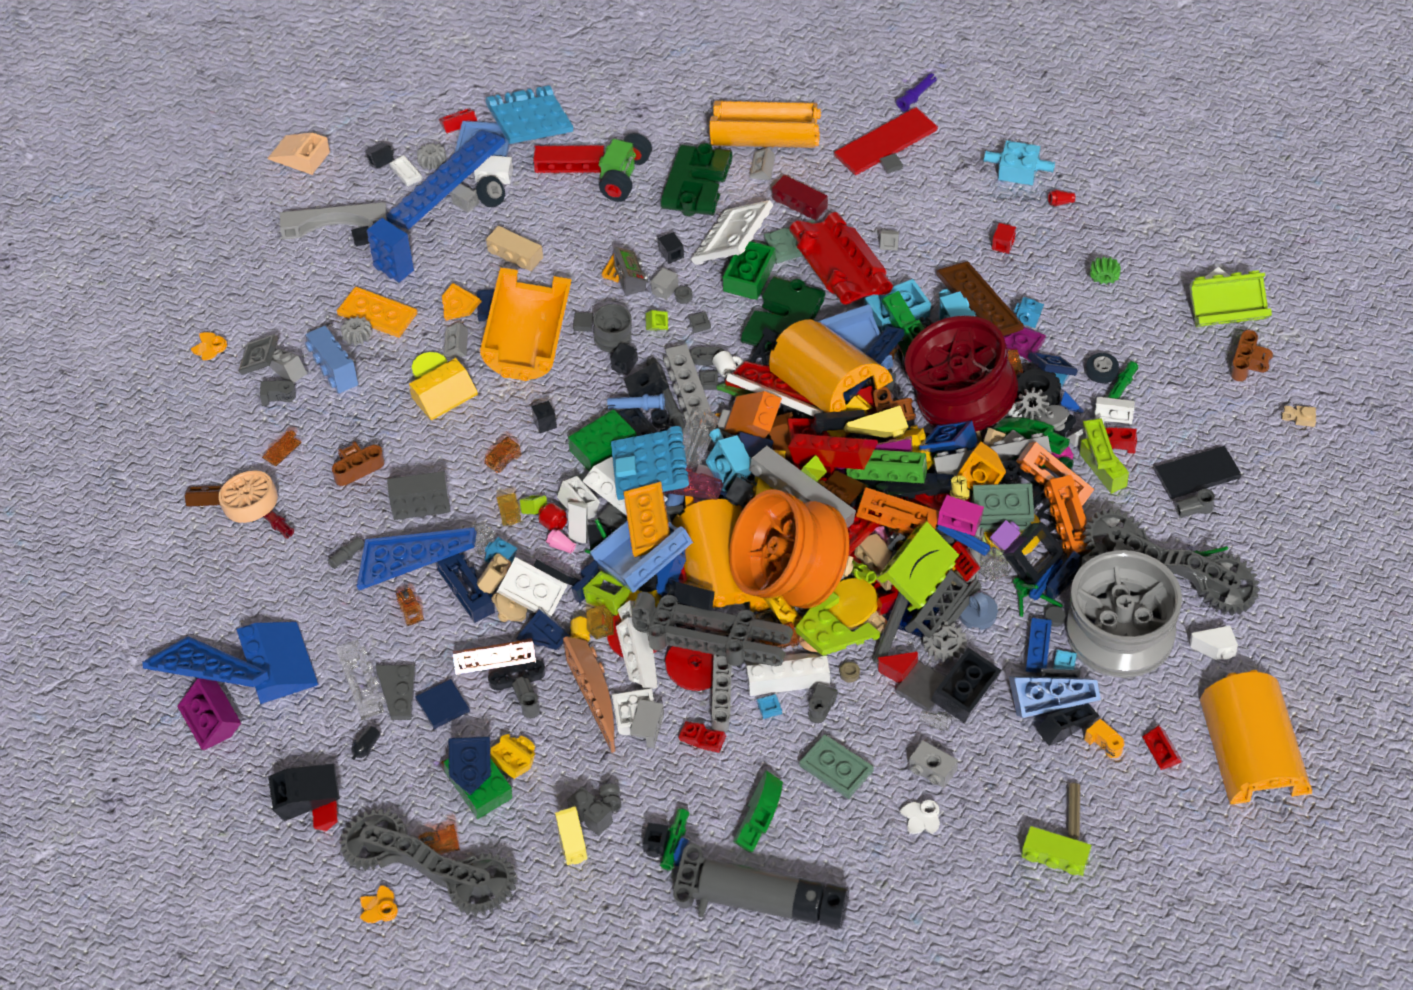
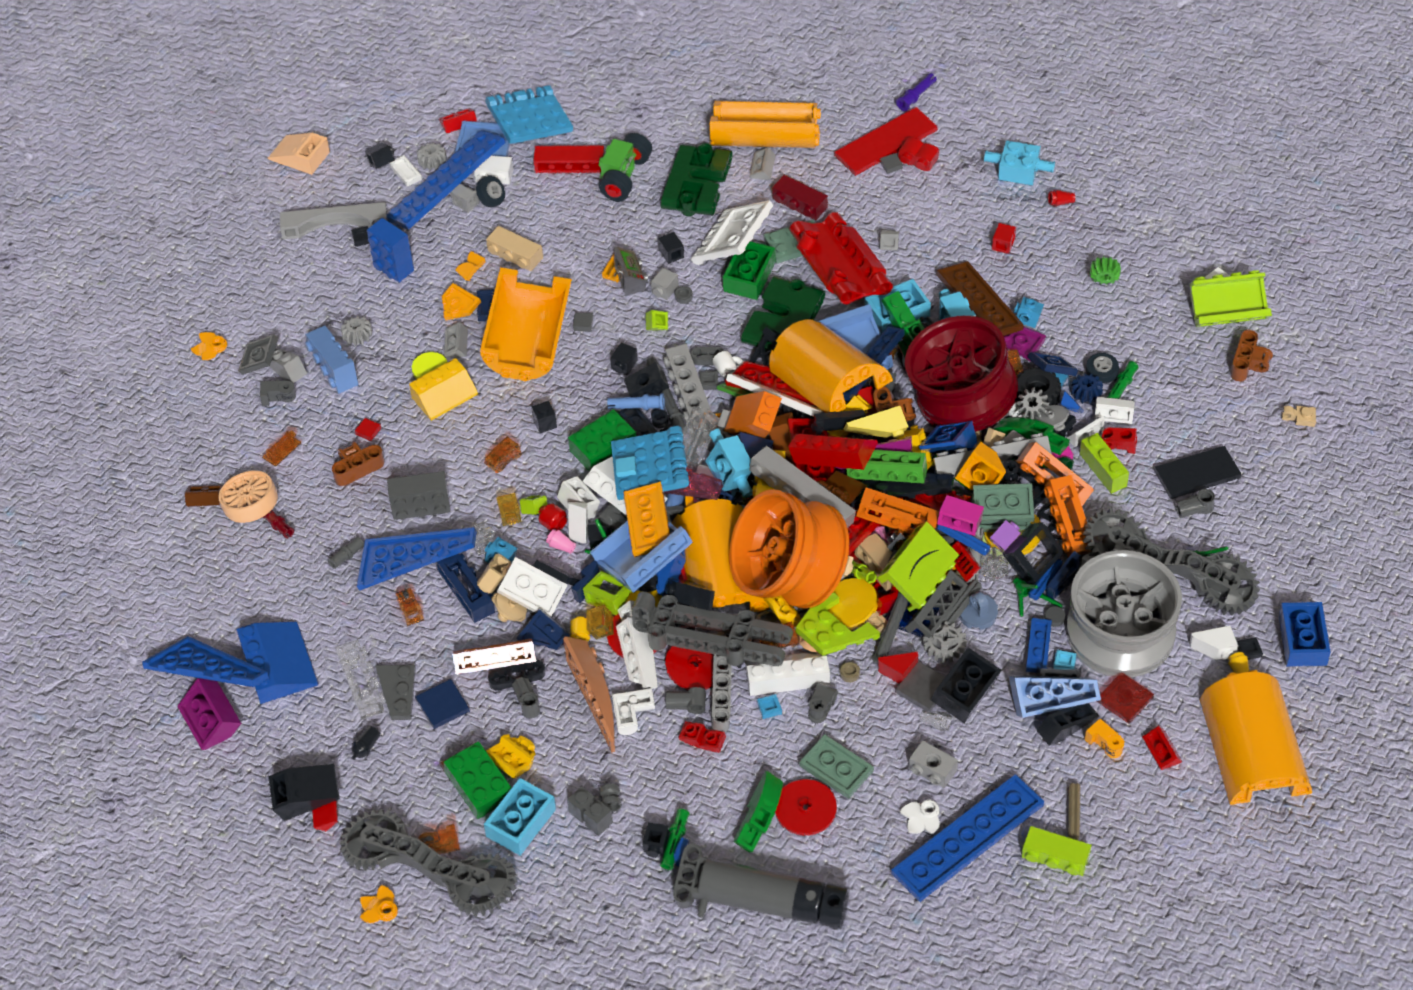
(368, 429): none -> red tile
(380, 311): light orange tile -> none
(466, 270): none -> light orange tile
(469, 762): dark blue tile -> none
(475, 259): none -> light orange tile
(520, 816): none -> medium azure brick
(570, 836): light yellow slope -> none
(612, 327): dark grey wheel -> none
(648, 721): light grey panel -> none
(691, 700): none -> dark grey piece
(699, 322): dark grey tile -> none
(740, 491): black brick -> none
(814, 469): lime slope -> none
(820, 810): none -> red piece
(918, 154): none -> red brick
(959, 488): light yellow bush -> none
(967, 838): none -> blue plate
(1087, 388): none -> dark blue gear
(1099, 443): lime tile -> none
(1125, 697): none -> clear red plate
(1238, 662): none -> yellow cone
(1250, 648): none -> black tile
(1304, 634): none -> blue brick

